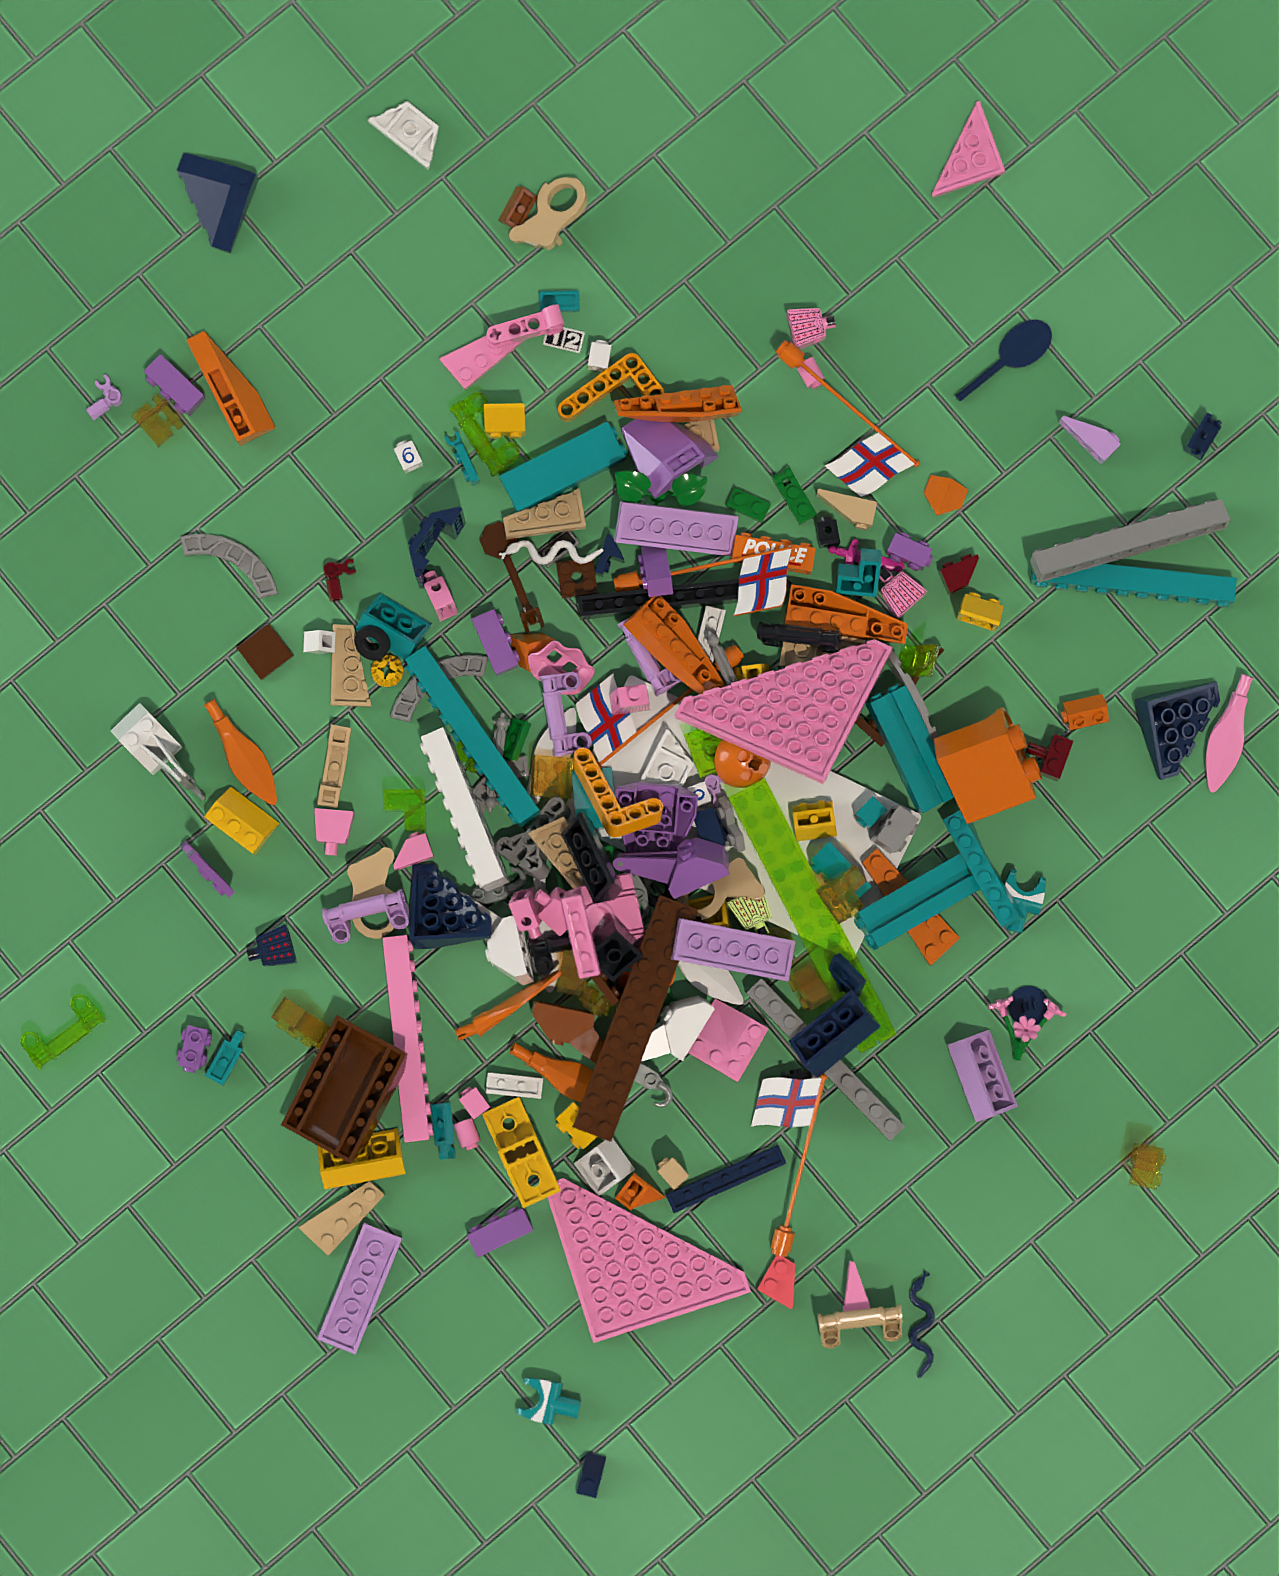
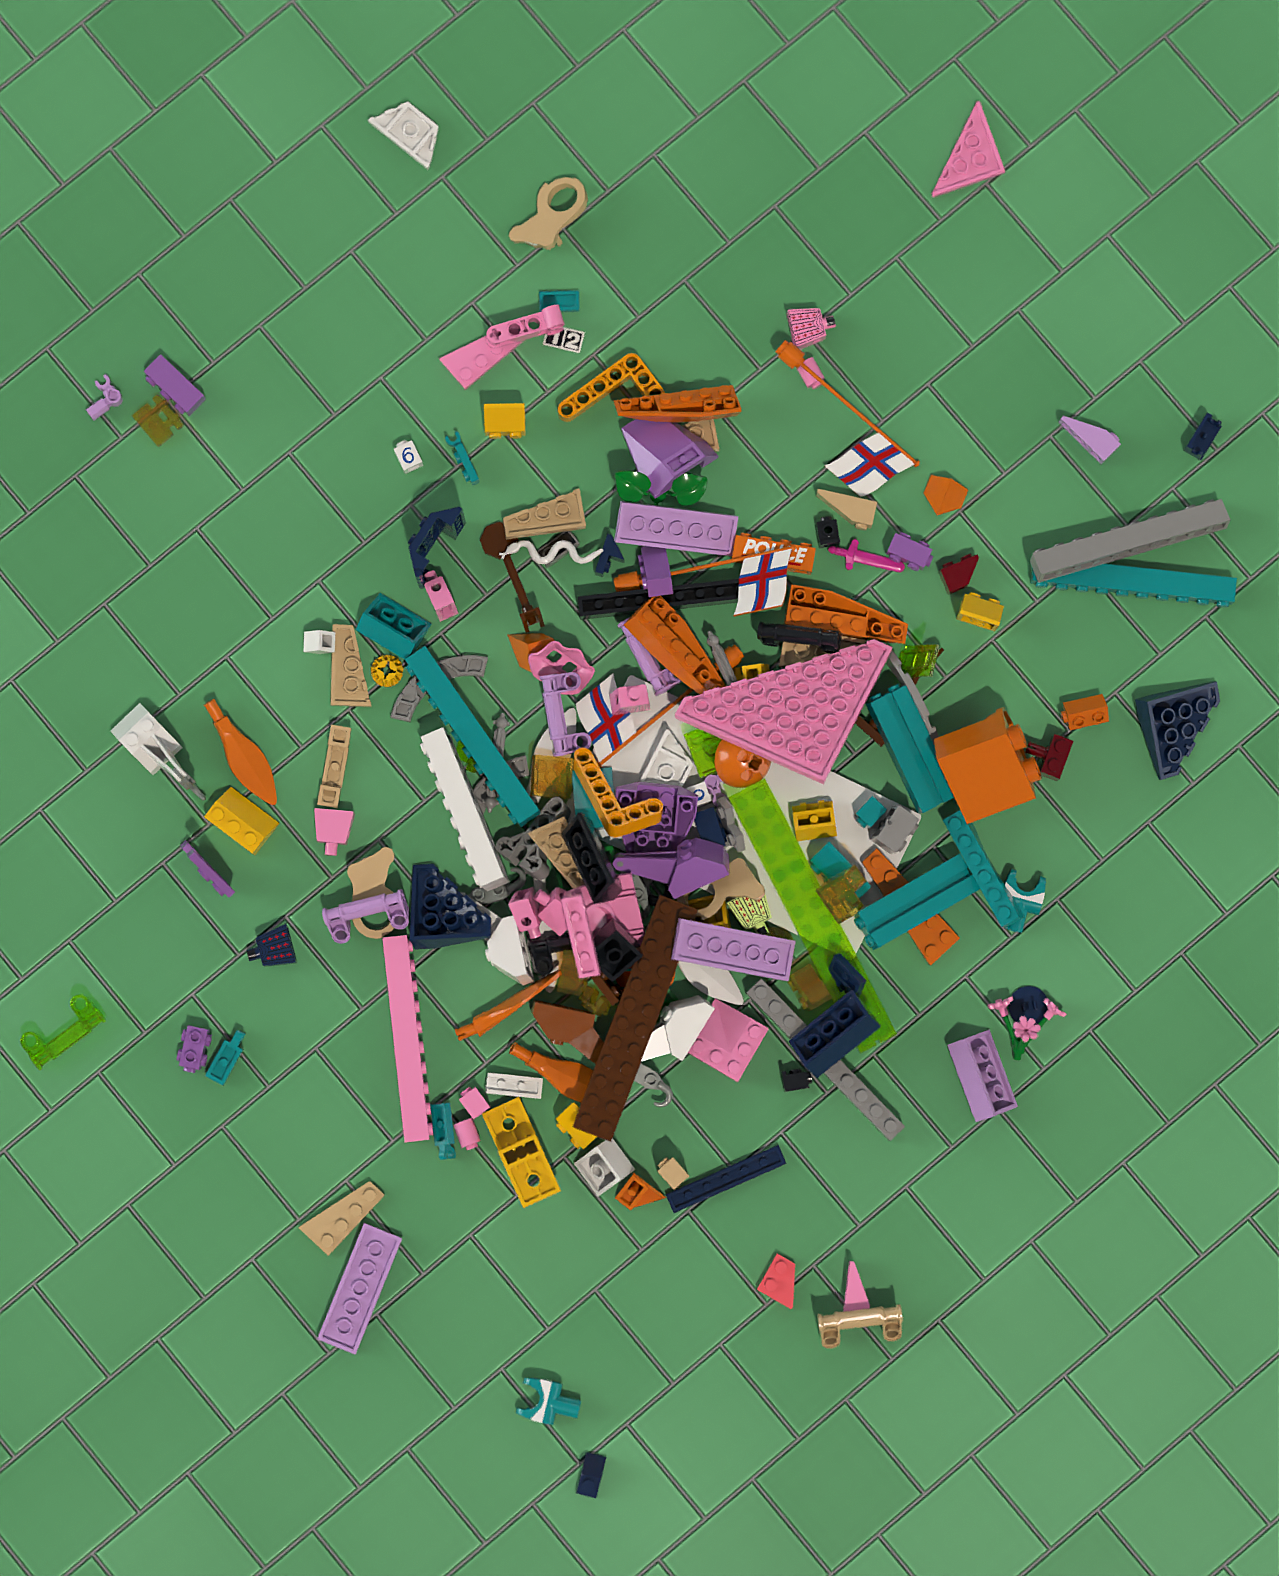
(220, 196): dark blue slope -> none
(232, 391): orange wedge -> none
(236, 554): light grey tile -> none
(265, 652): reddish brown tile -> none
(300, 1023): clear yellow brick -> none
(331, 571): dark red bar -> none
(346, 1090): reddish brown slope -> none
(367, 651): black tyre -> none
(378, 1160): yellow slope -> none
(412, 803): clear neon green brick -> none
(414, 851): bright pink slope -> none
(478, 438): clear neon green piece -> none
(496, 642): medium lavender brick -> none
(499, 1231): medium lavender brick -> none
(515, 739): green plate -> none
(517, 207): dark orange slope -> none
(563, 467): teal brick -> none
(571, 589): reddish brown piece -> none
(599, 356): white brick -> none
(632, 1269): bright pink plate -> none
(712, 622): white hinge -> none
(748, 505): green plate -> none
(789, 1104): flag -> none
(794, 496): green plate -> none
(860, 578): teal brick -> none
(900, 592): bright pink torso -> none
(917, 1286): dark blue animal -> none
(1018, 349): dark blue piece -> none
(1146, 1166): clear yellow brick -> none
(1227, 737): bright pink animal -> none

